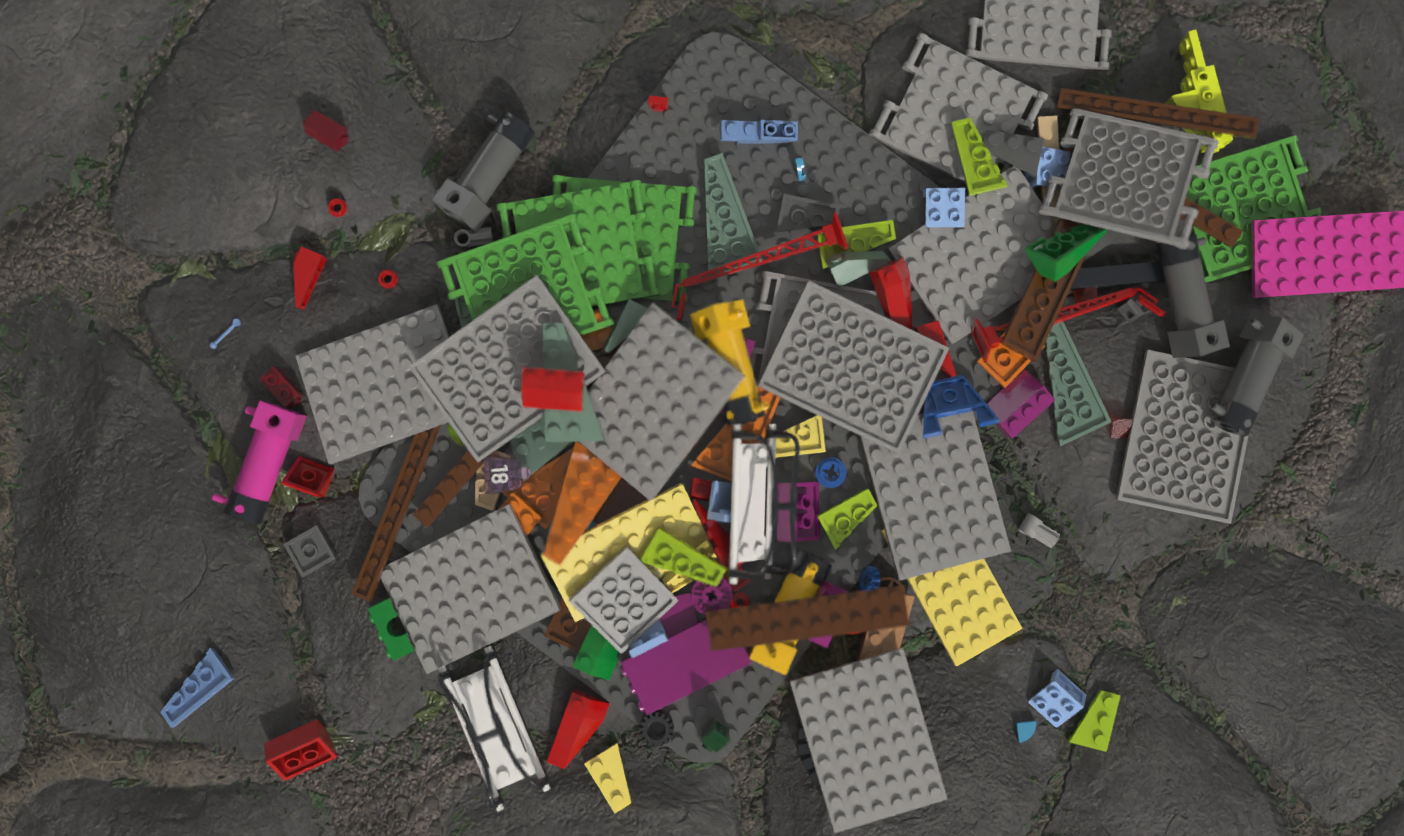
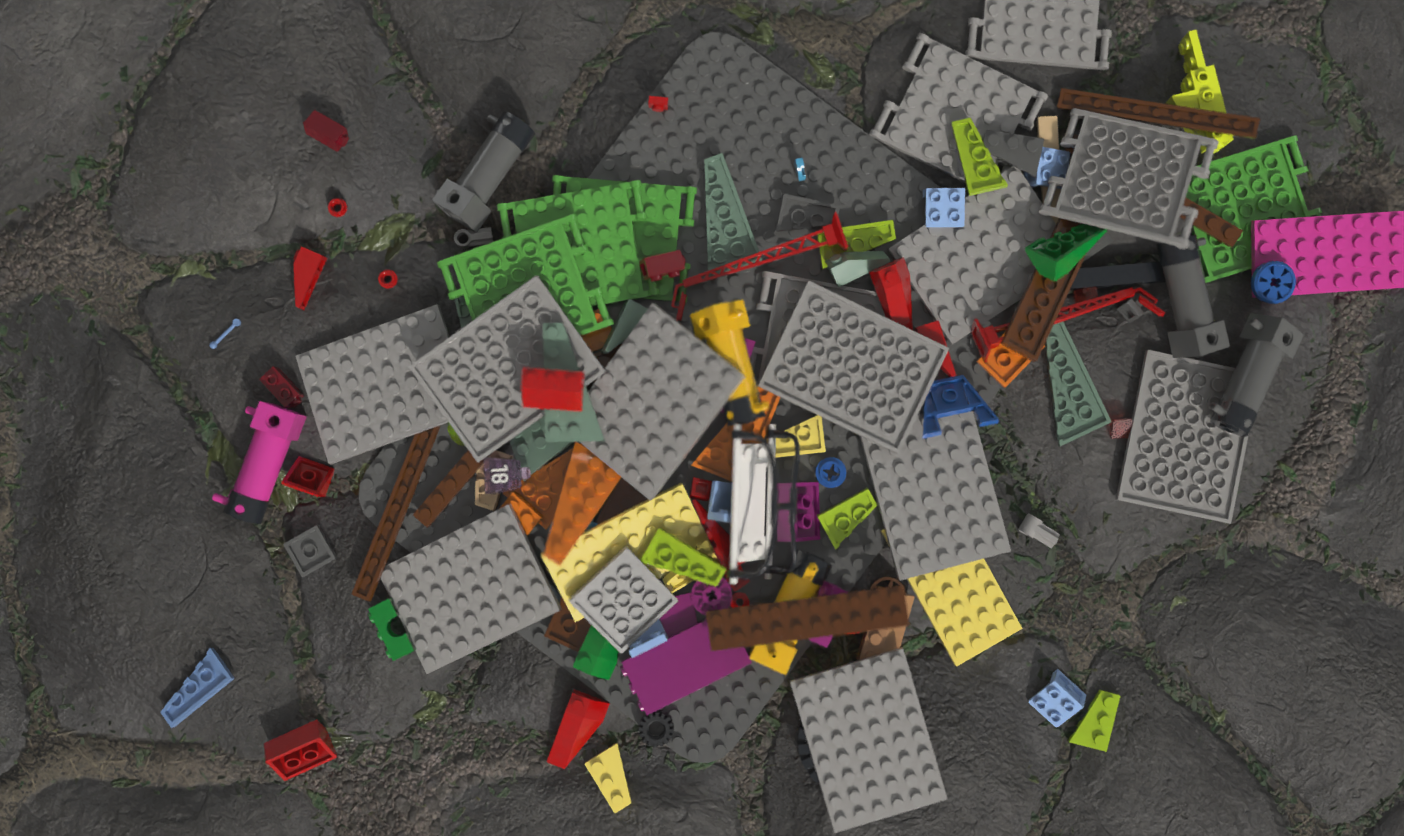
(492, 728): white piece -> none
(662, 265): none -> dark red brick
(715, 736): dark green slope -> none
(759, 132): medium blue slope -> none
(869, 573): blue gear -> none
(1019, 403): magenta slope -> none
(1025, 730): dark azure tile -> none
(1262, 278): none -> blue wheel

